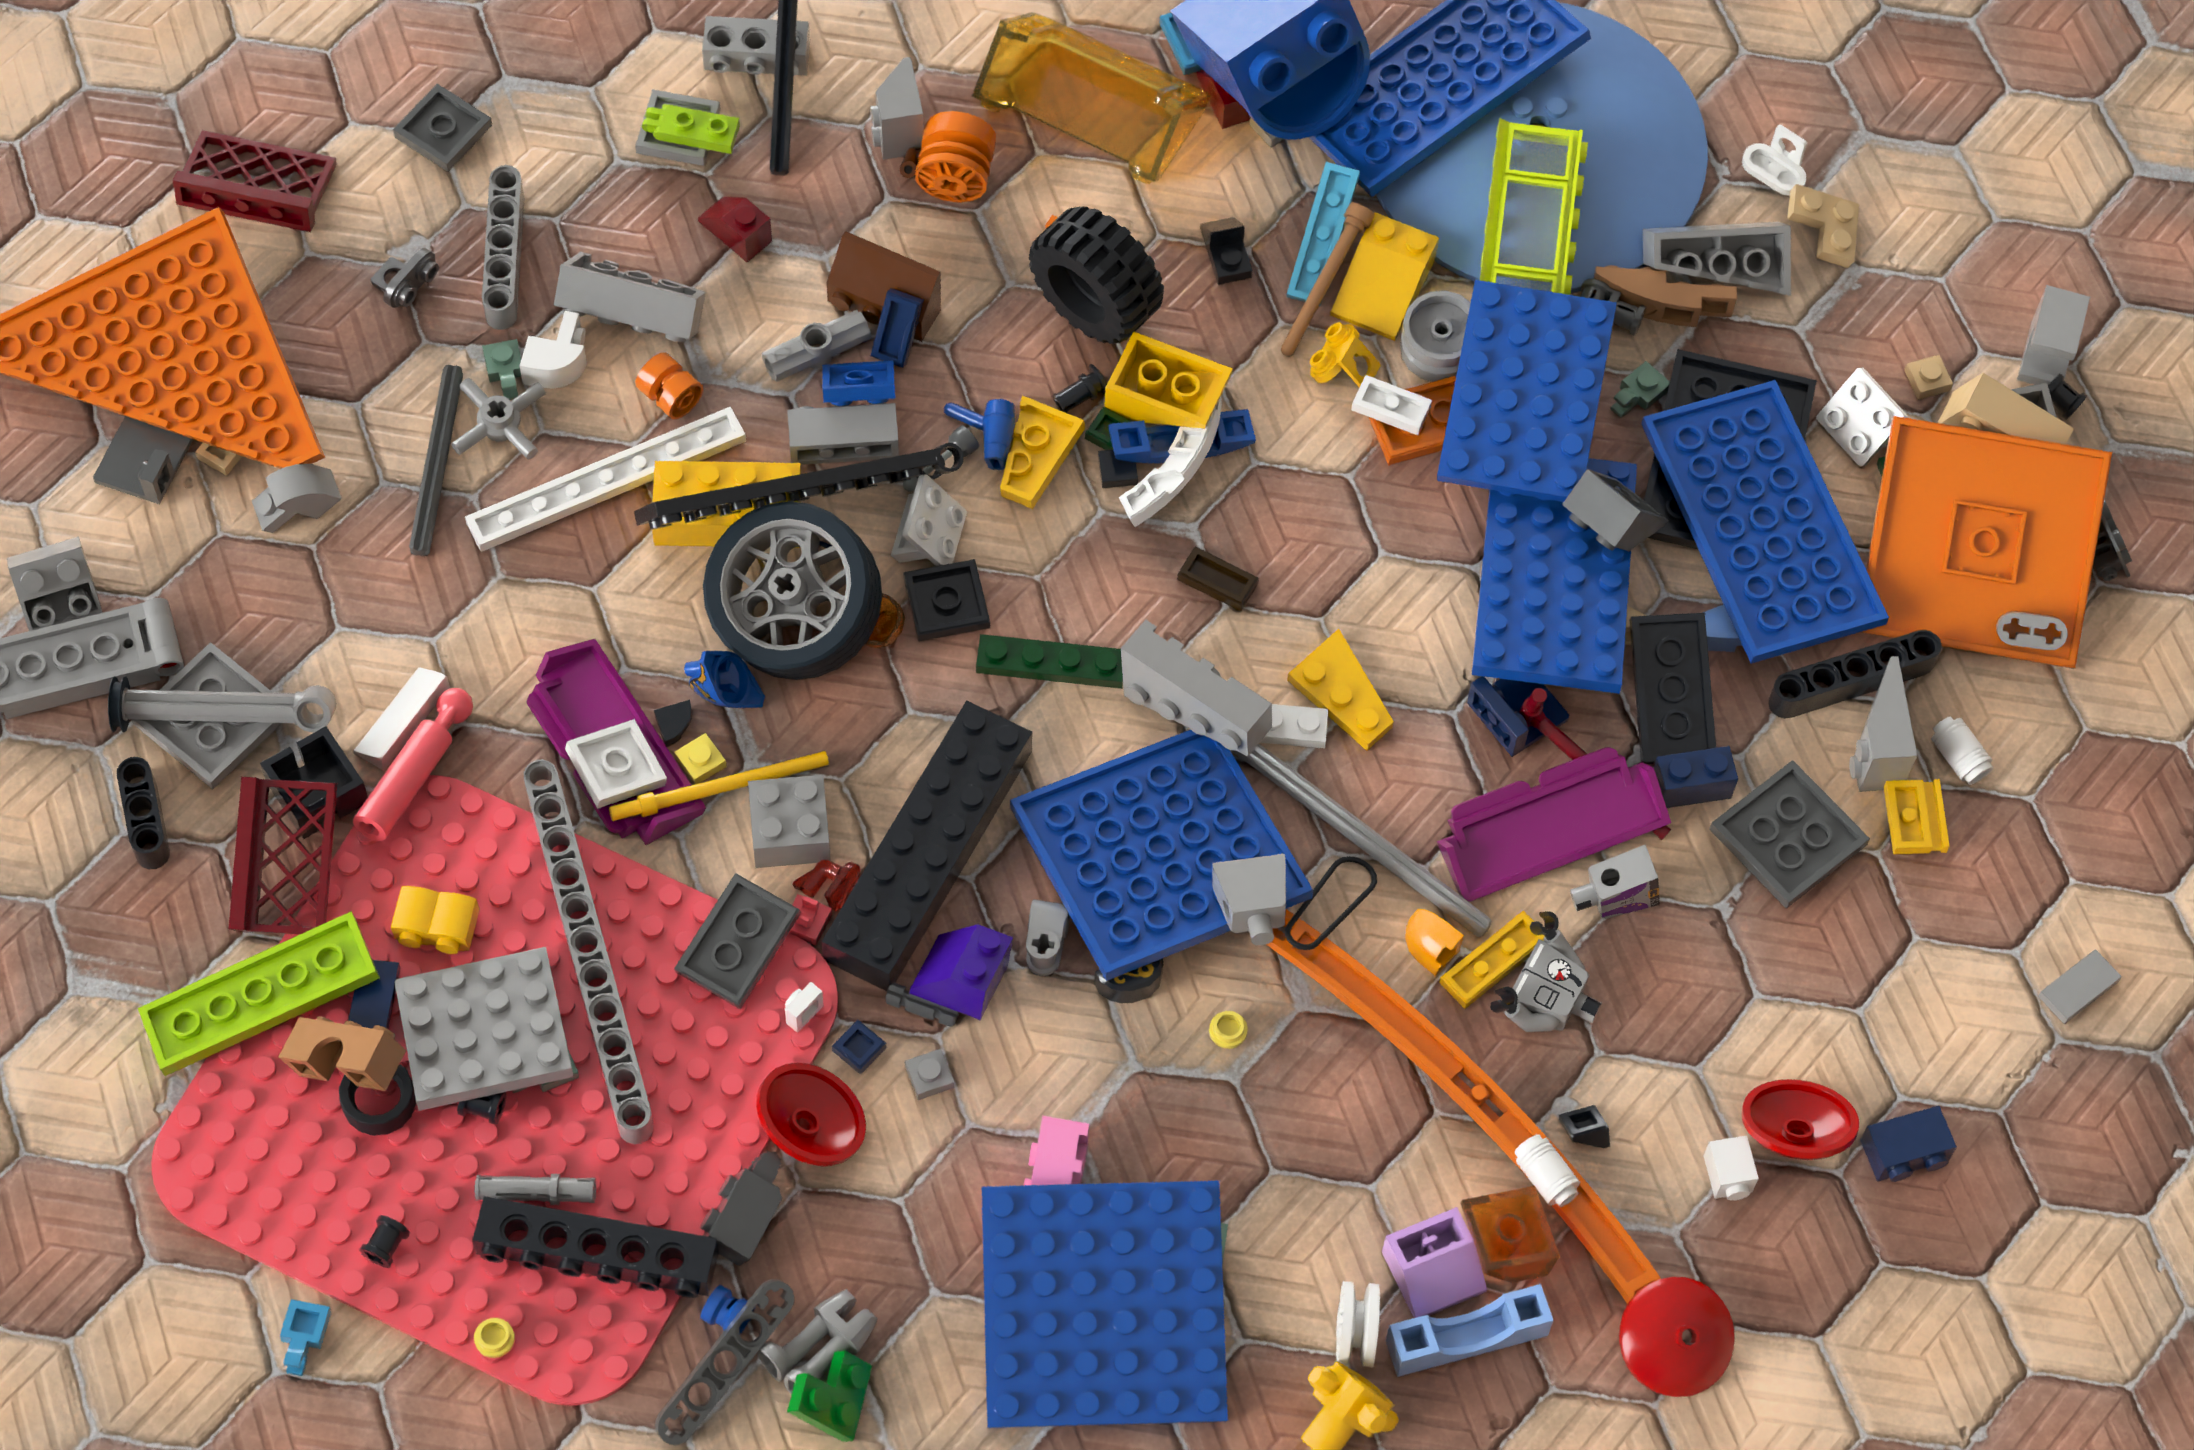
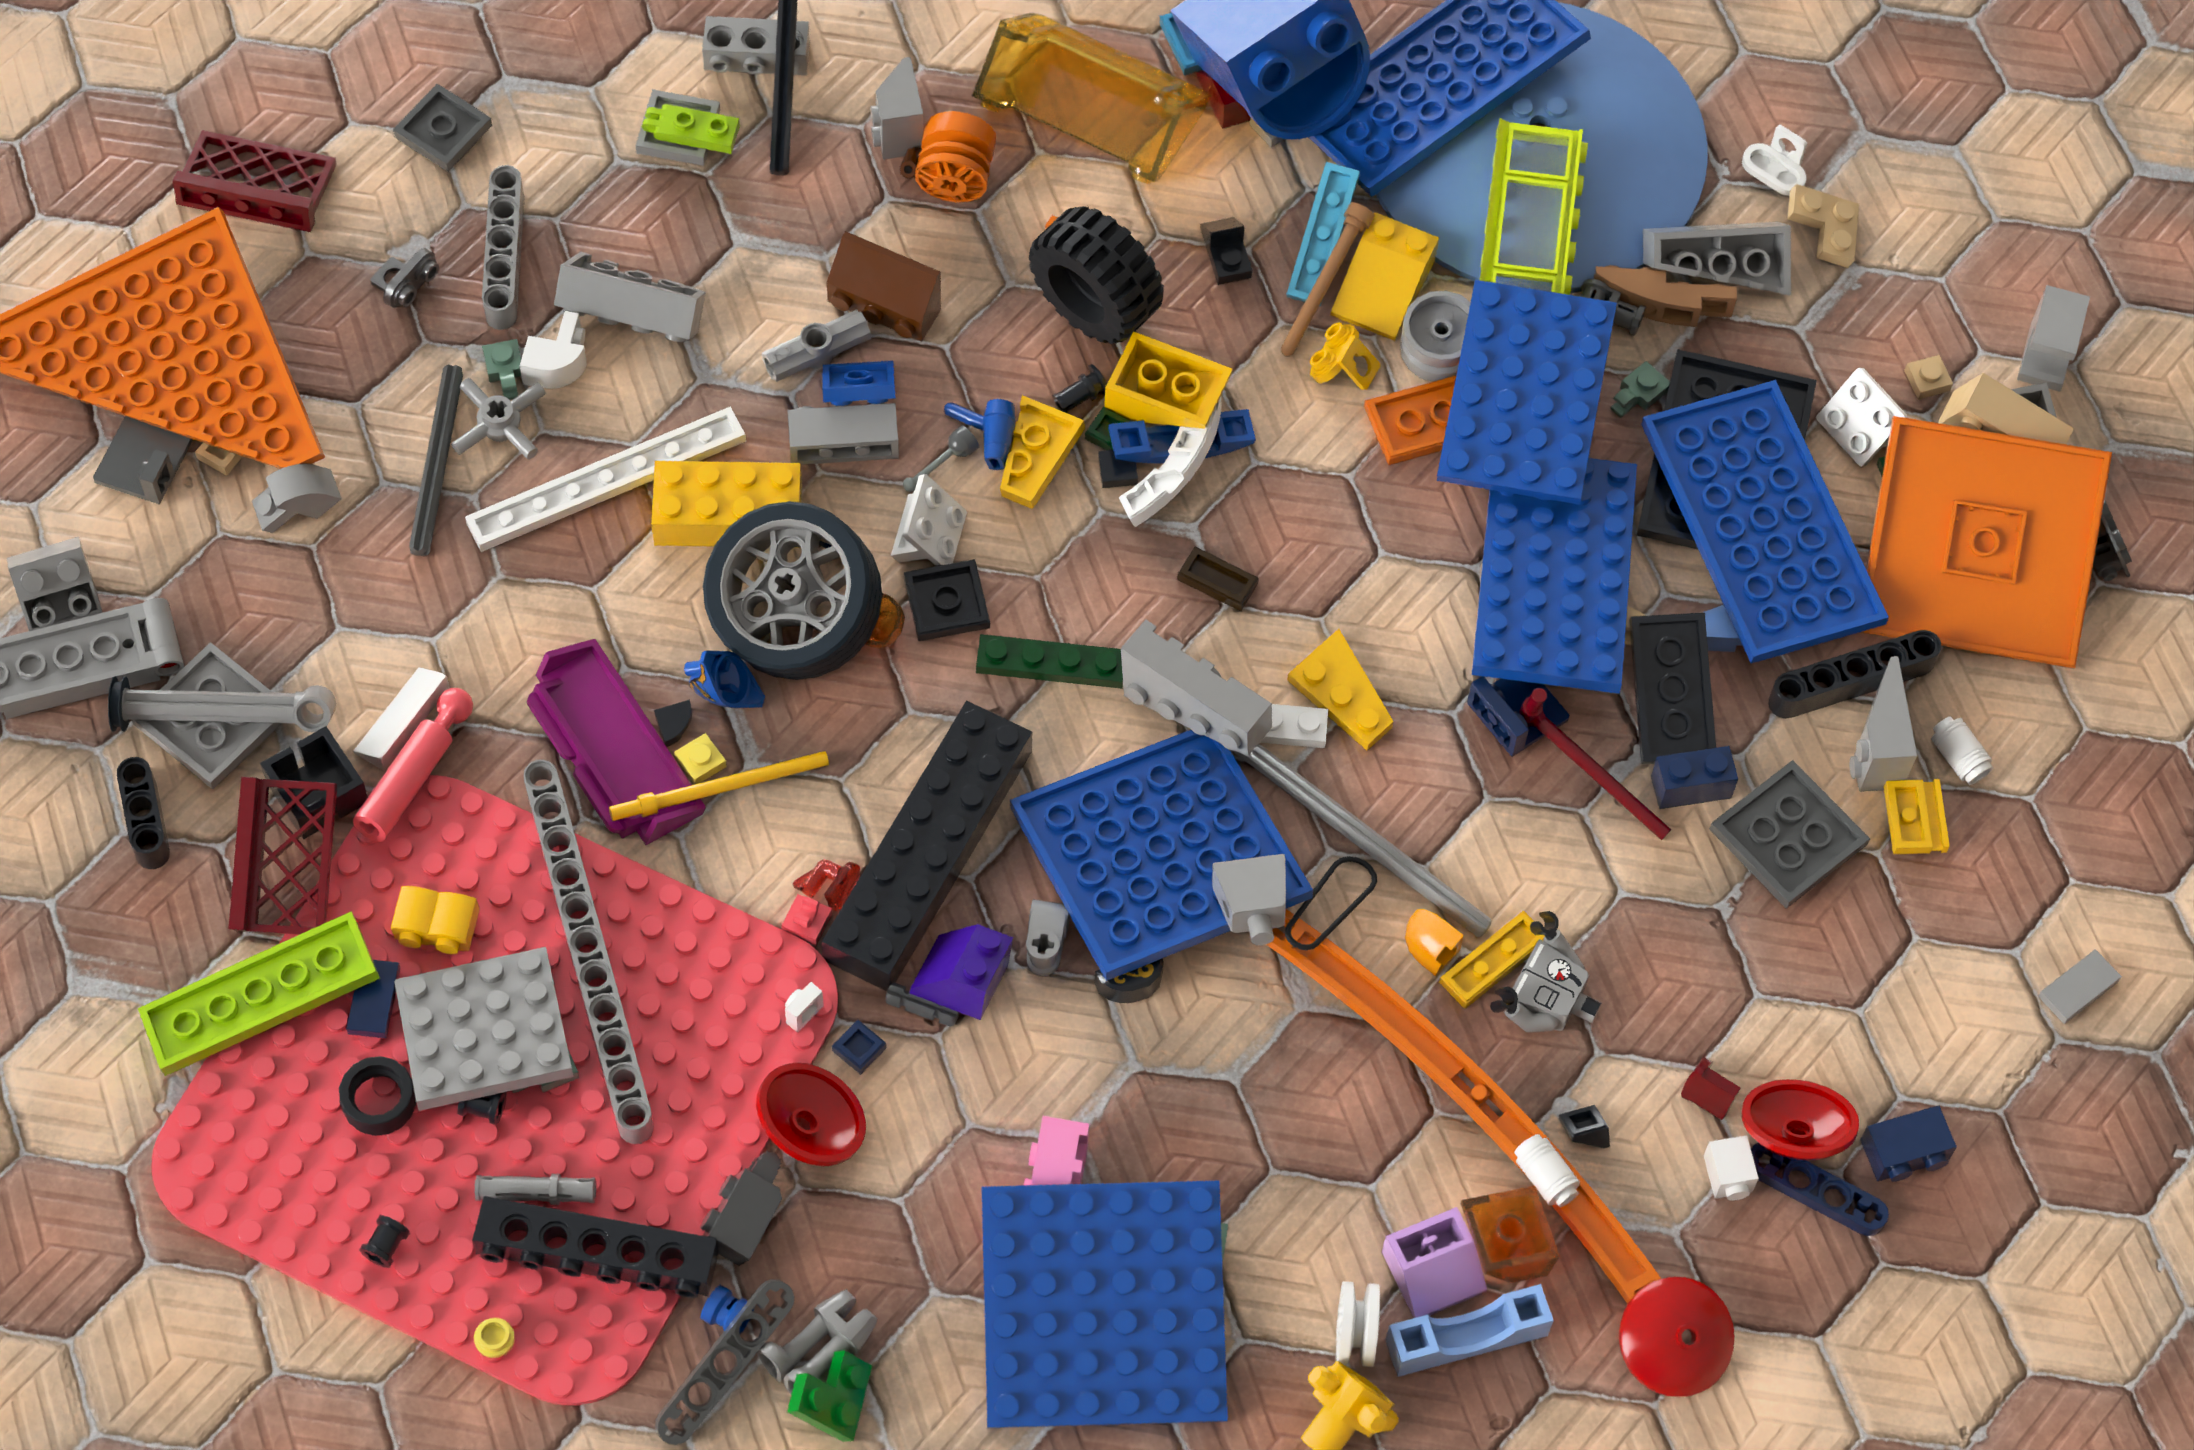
(303, 1328): dark azure plate -> none
(361, 1053): medium nougat arch -> none
(615, 763): white plate -> none
(668, 385): orange wheel -> none
(737, 941): dark grey tile -> none
(738, 226): dark red slope -> none
(789, 821): light grey brick -> none
(797, 487): black hinge -> none
(897, 327): dark blue tile -> none
(929, 1074): light grey plate -> none
(1228, 1029): light yellow plate -> none
(1391, 405): white plate -> none
(1540, 828): magenta slope -> none
(1612, 511): slope -> none
(1620, 885): light grey torso -> none
(1710, 1089): none -> dark red tile
(1814, 1193): none -> dark blue beam
(2030, 639): light grey beam -> none
(2064, 396): black bush -> none

